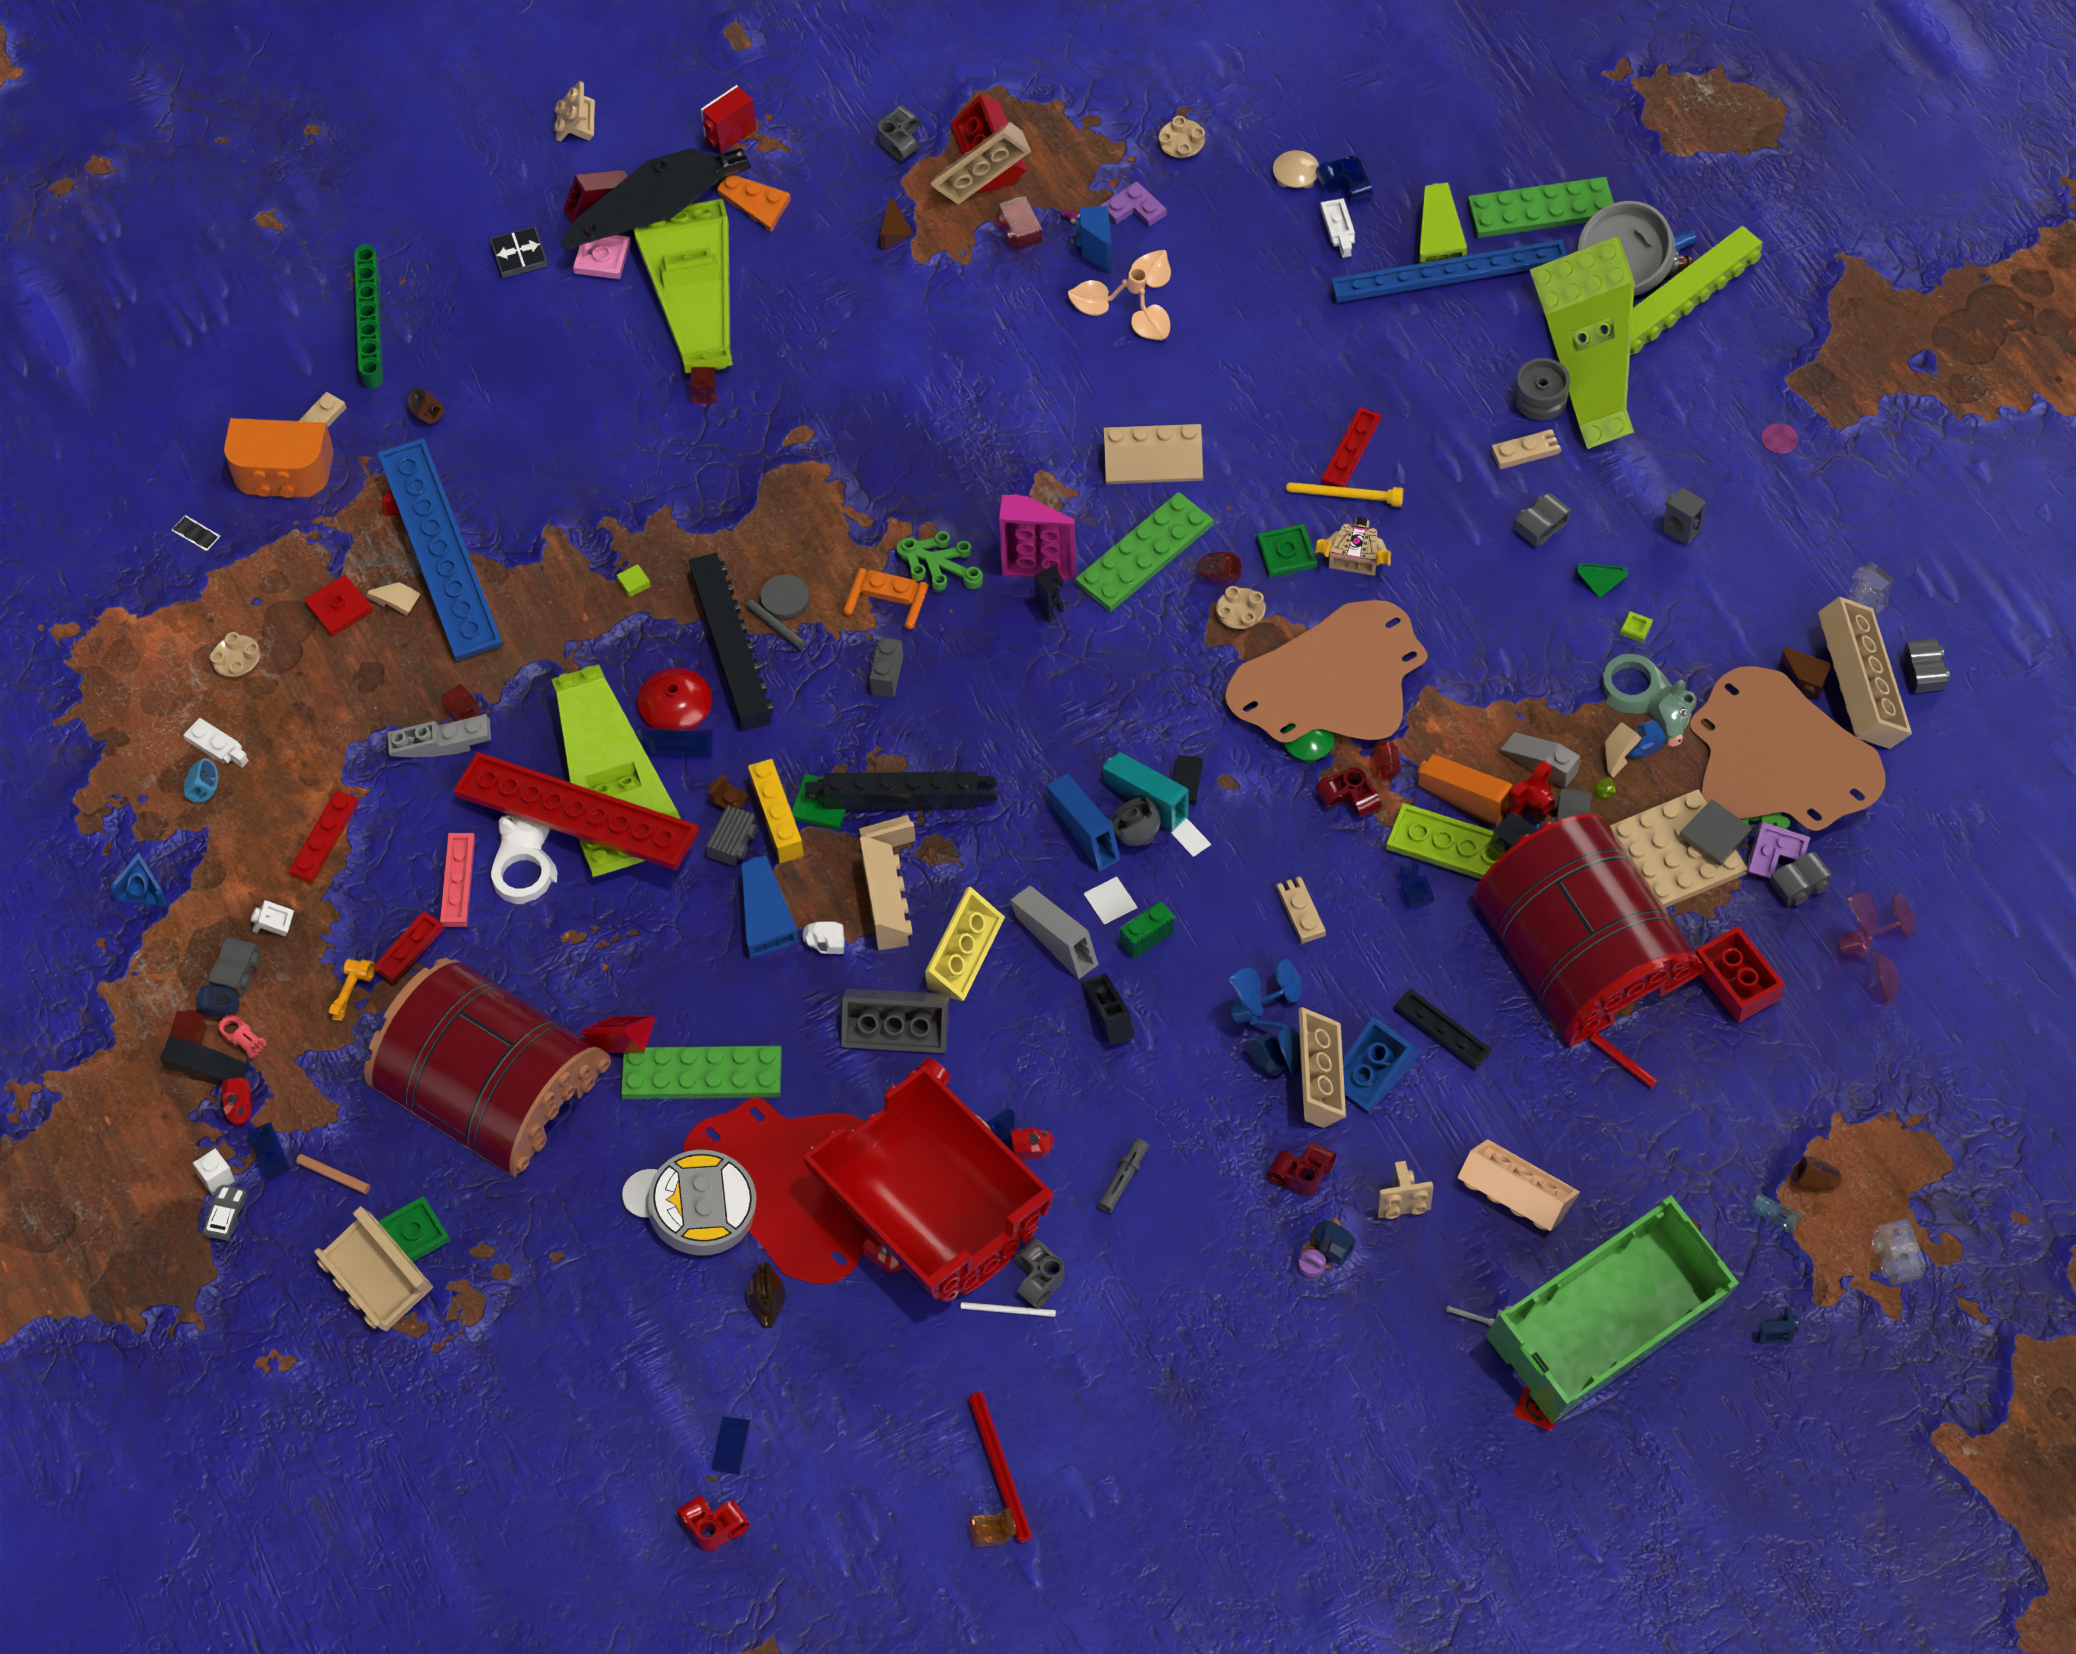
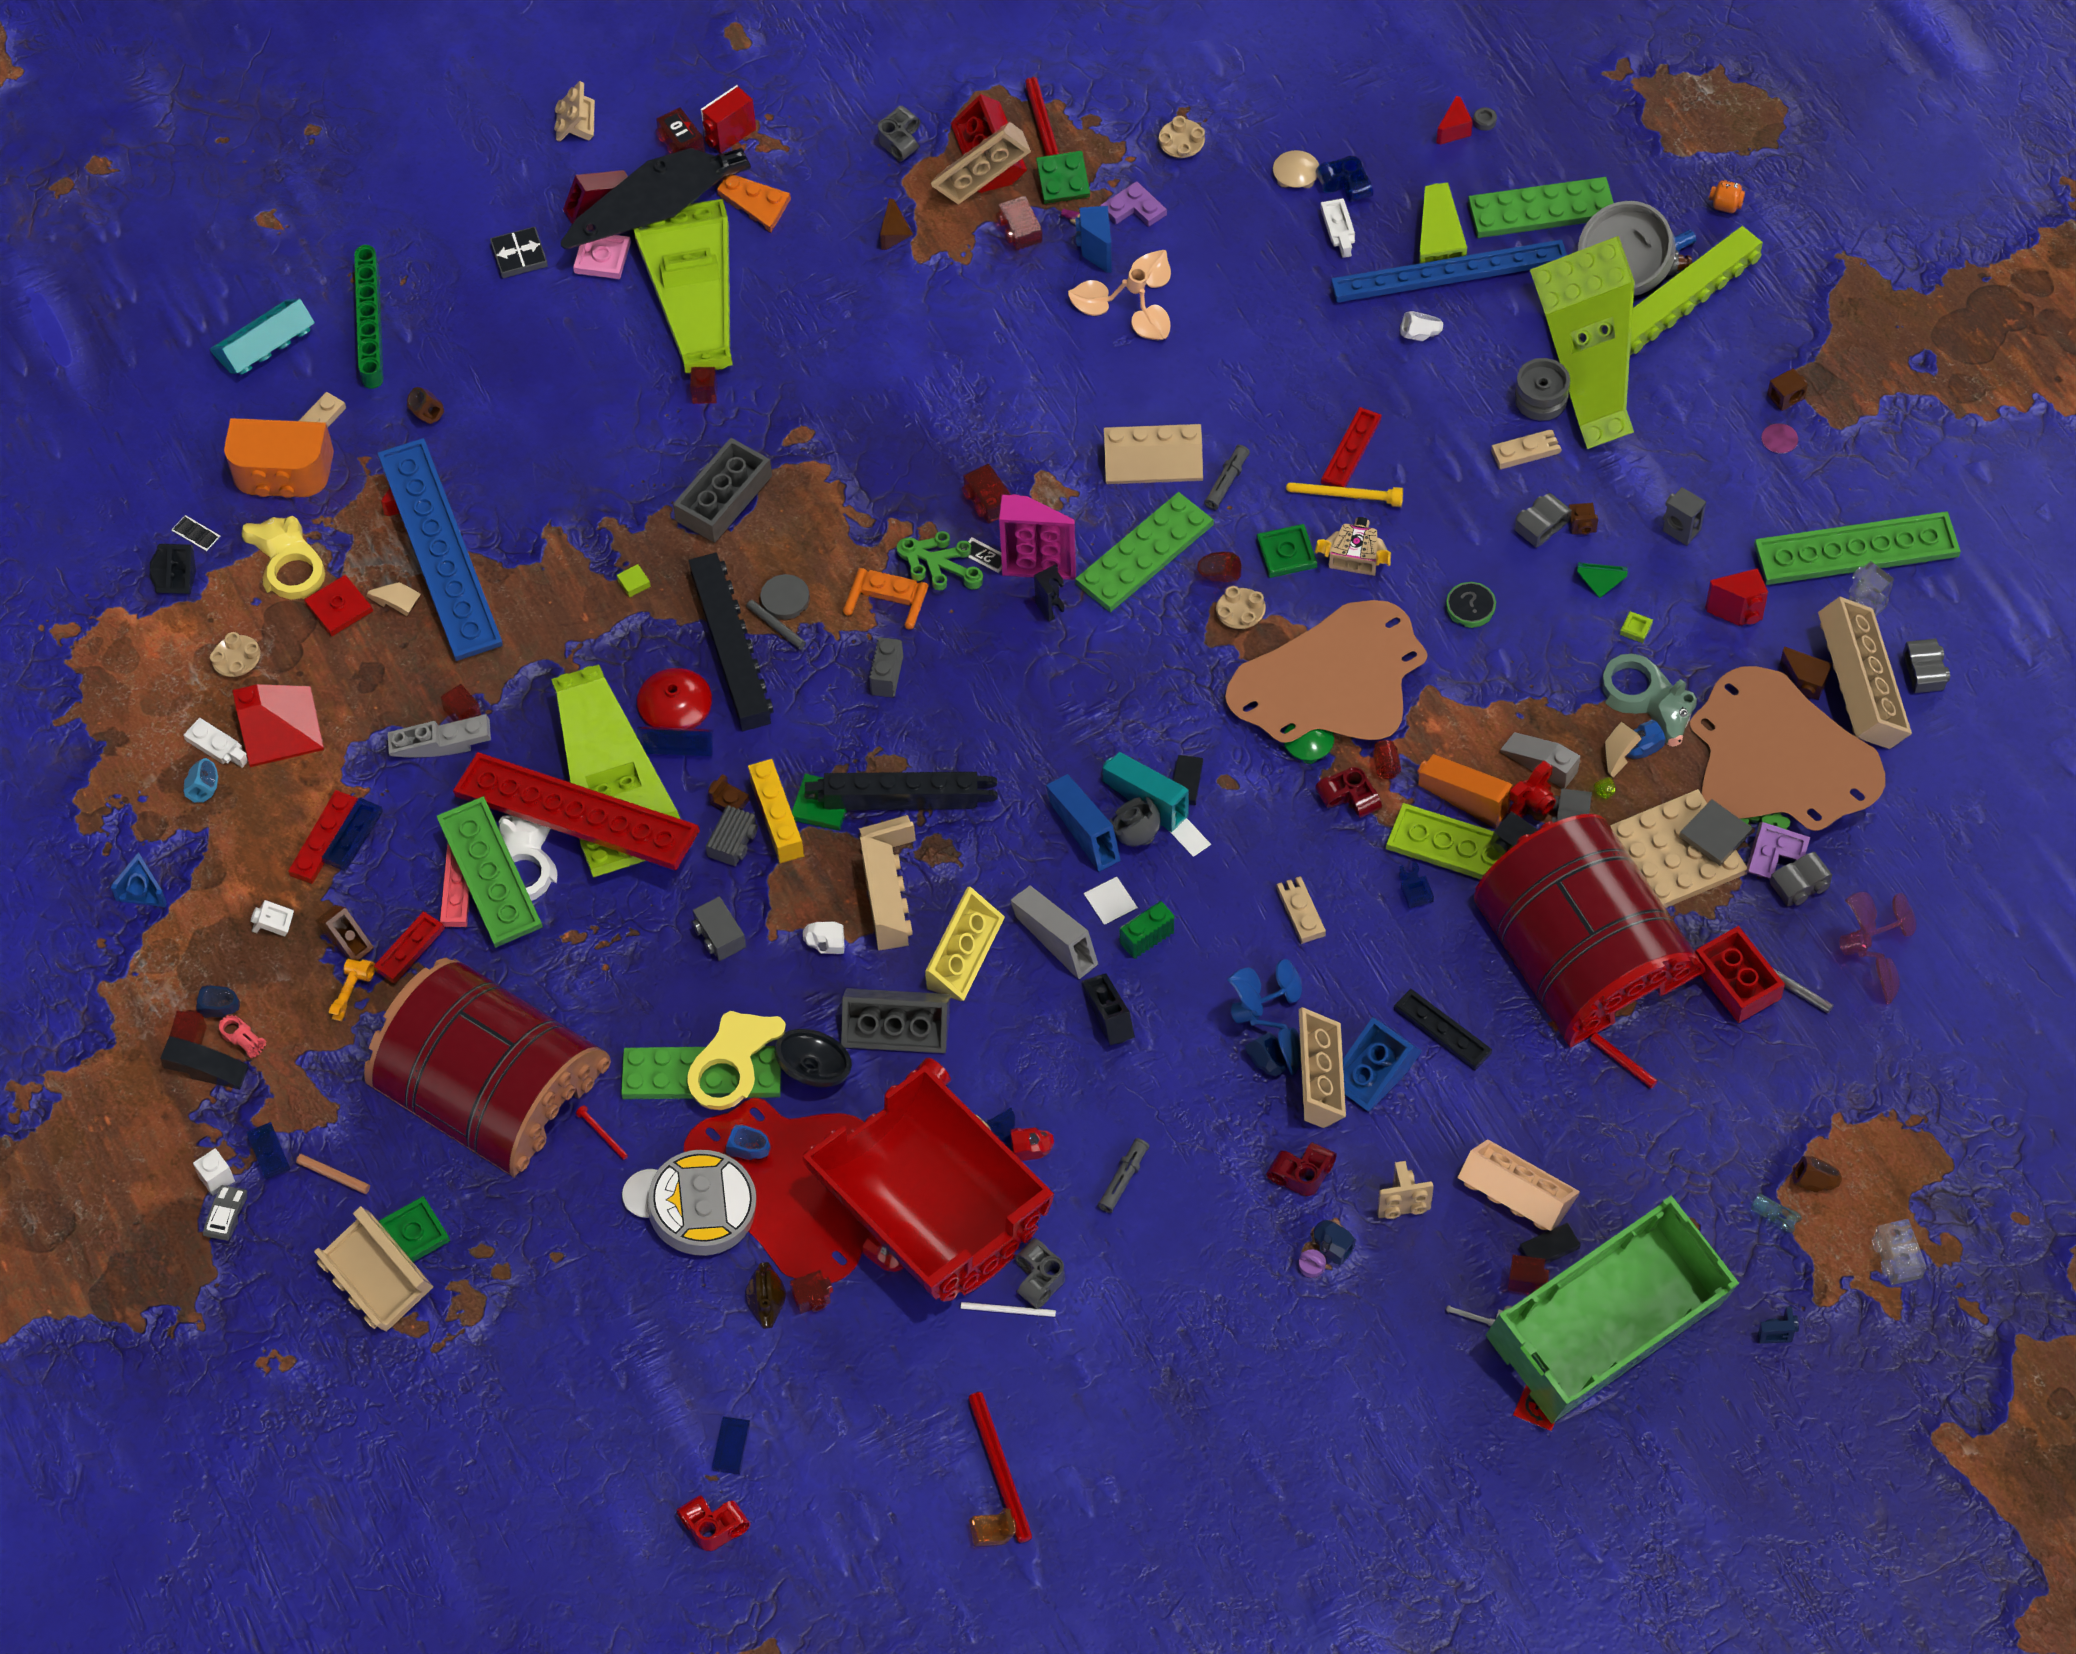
(173, 568): none -> black slope
(235, 965): dark grey brick -> none
(237, 1100): red rock -> none
(263, 335): none -> slope
(277, 722): none -> red slope
(284, 543): none -> light yellow animal
(344, 932): none -> reddish brown slope
(352, 834): none -> clear blue plate
(489, 871): none -> bright green plate
(582, 1112): none -> red piece
(621, 1033): red slope -> none
(678, 132): none -> clear red brick
(718, 928): none -> dark grey brick
(722, 490): none -> dark grey brick
(733, 1045): none -> light yellow animal
(747, 1143): none -> rock
(766, 912): blue slope -> none
(811, 1292): none -> clear red brick
(813, 1058): none -> black dish
(985, 491): none -> clear red brick
(985, 555): none -> sticker
(1041, 116): none -> red axle
(1063, 177): none -> green plate
(1231, 469): none -> dark grey pin
(1420, 326): none -> white rock
(1455, 124): none -> red slope
(1471, 604): none -> black tile
(1485, 119): none -> dark grey tile
(1527, 1274): none -> clear red brick
(1551, 1244): none -> black tile
(1583, 518): none -> reddish brown bracket
(1727, 196): none -> orange head
(1738, 597): none -> red slope
(1787, 389): none -> reddish brown brick
(1805, 993): none -> flat silver bar
(1852, 546): none -> bright green plate

